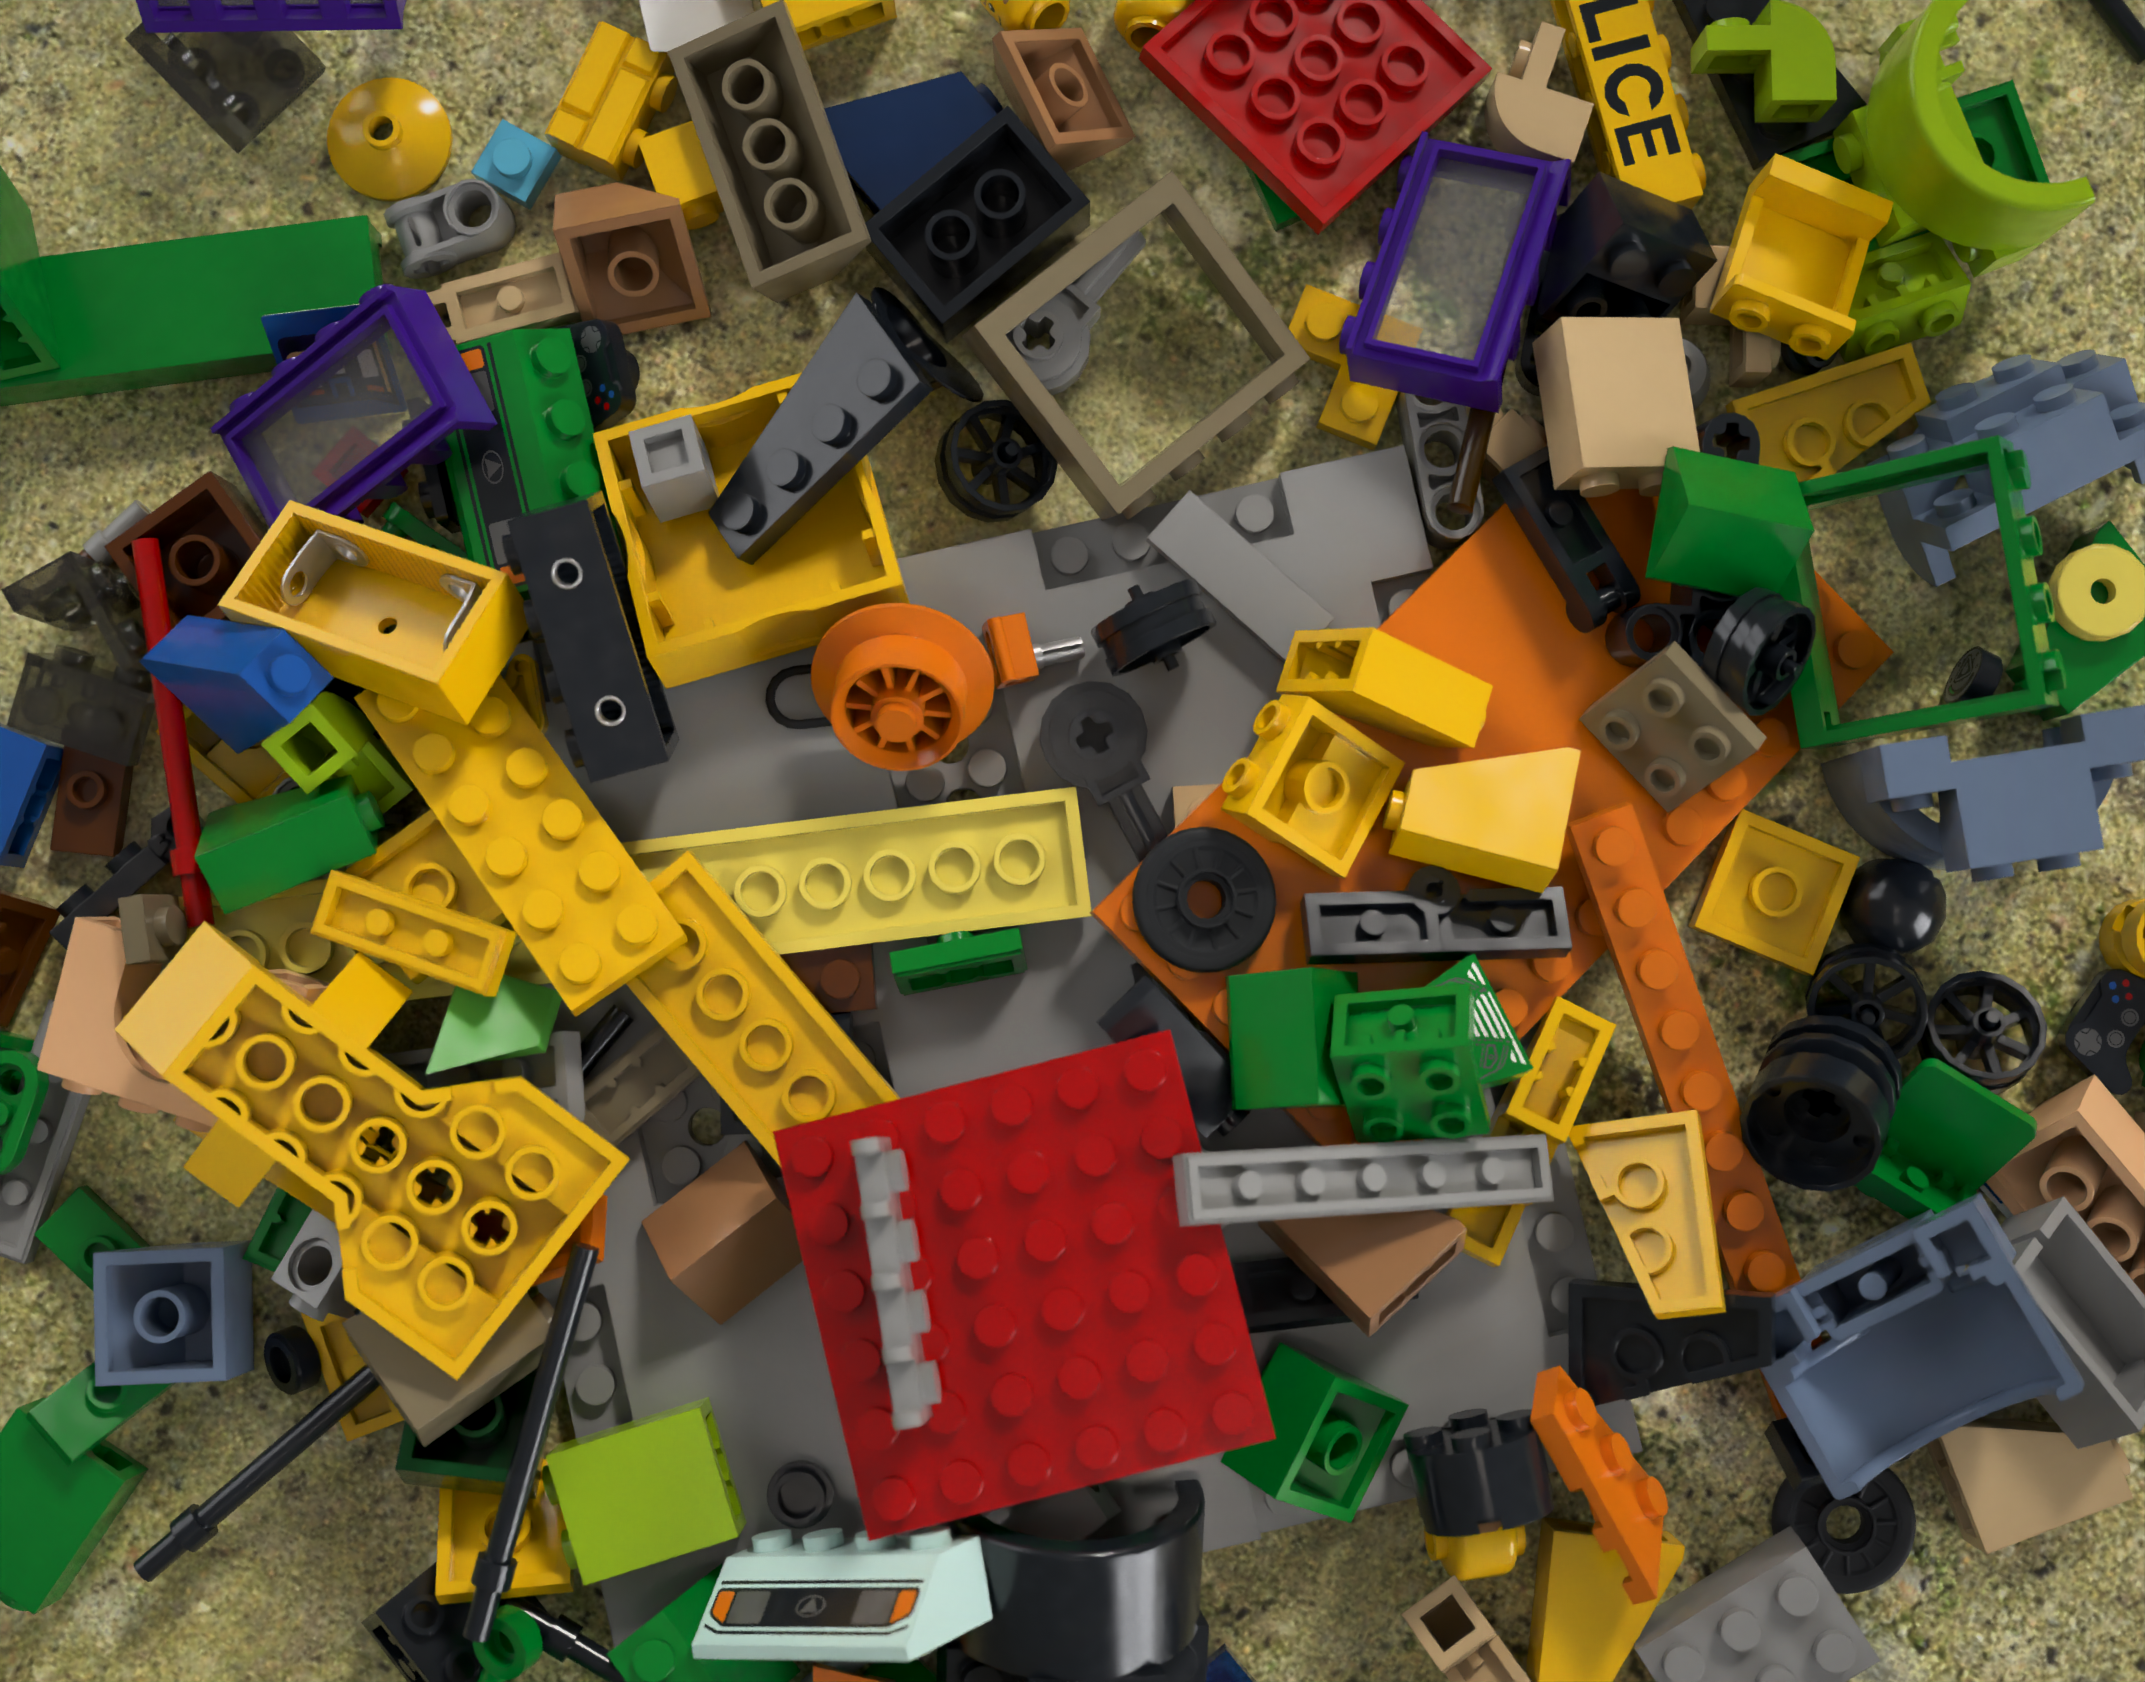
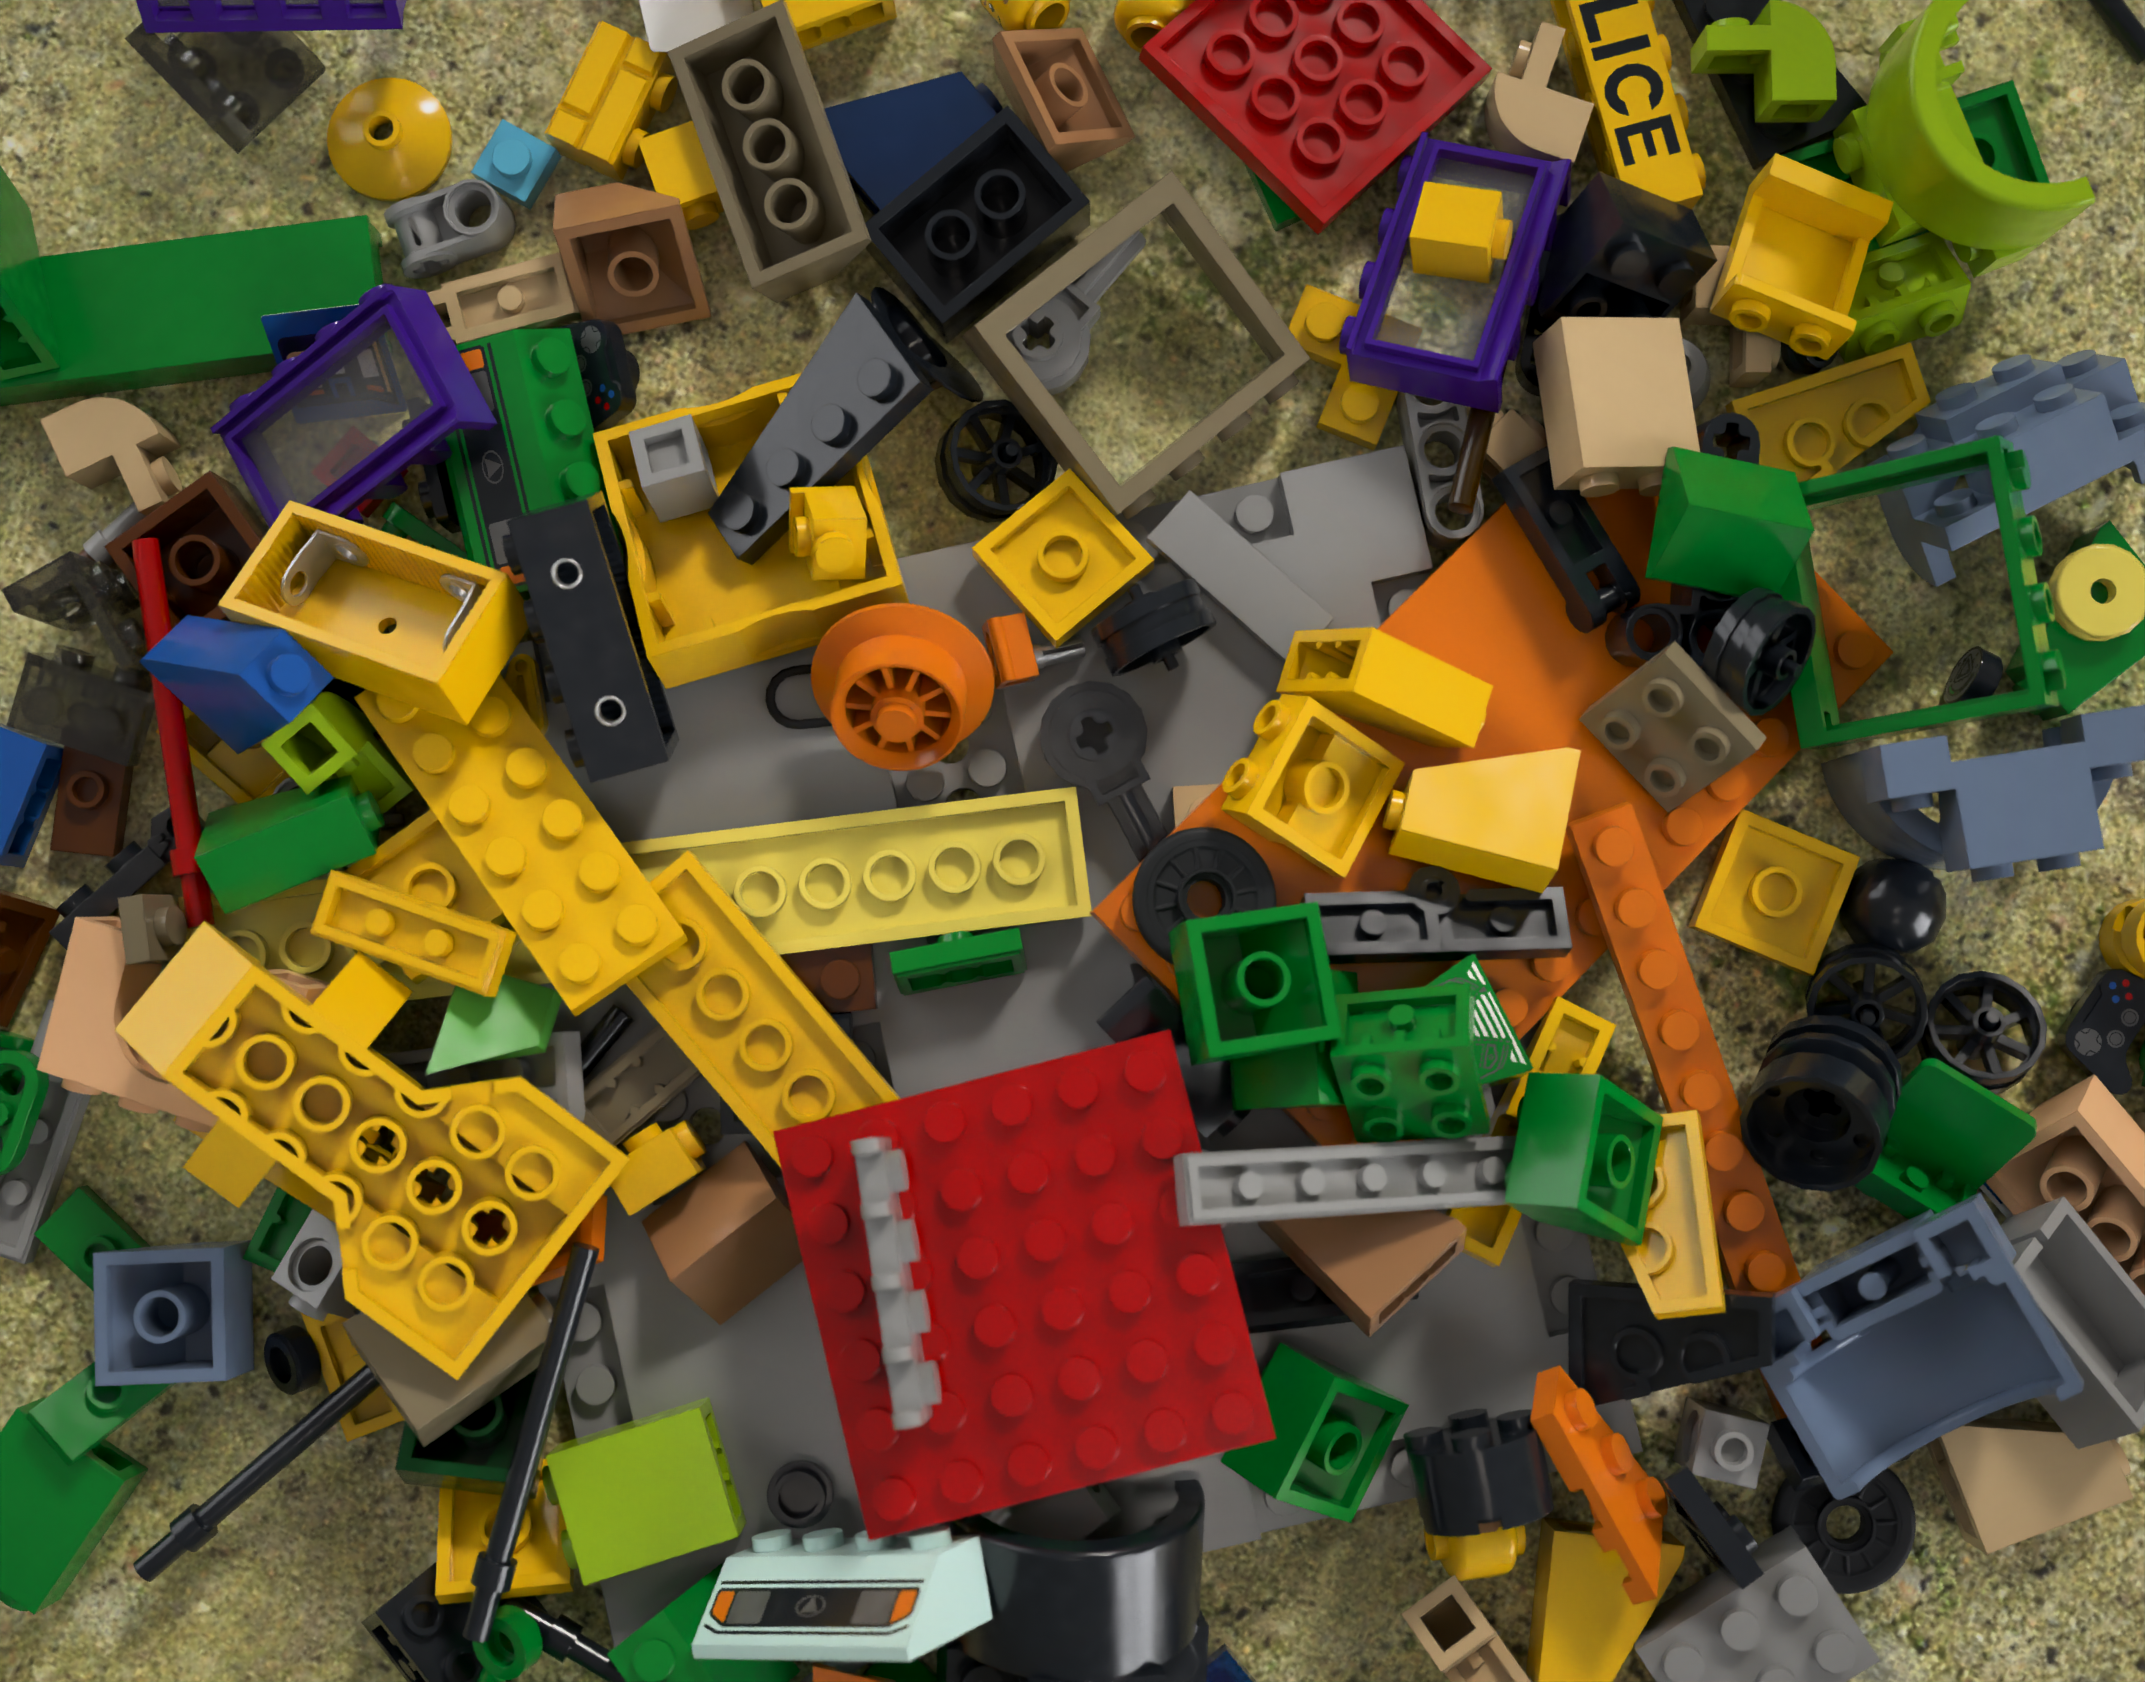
(113, 439): none -> tan brick
(658, 1164): none -> yellow brick
(829, 531): none -> yellow brick
(1063, 558): none -> yellow plate
(1254, 982): none -> green slope
(1459, 232): none -> yellow brick
(1583, 1156): none -> green slope
(1717, 1533): none -> black wing
(1721, 1442): none -> light grey brick

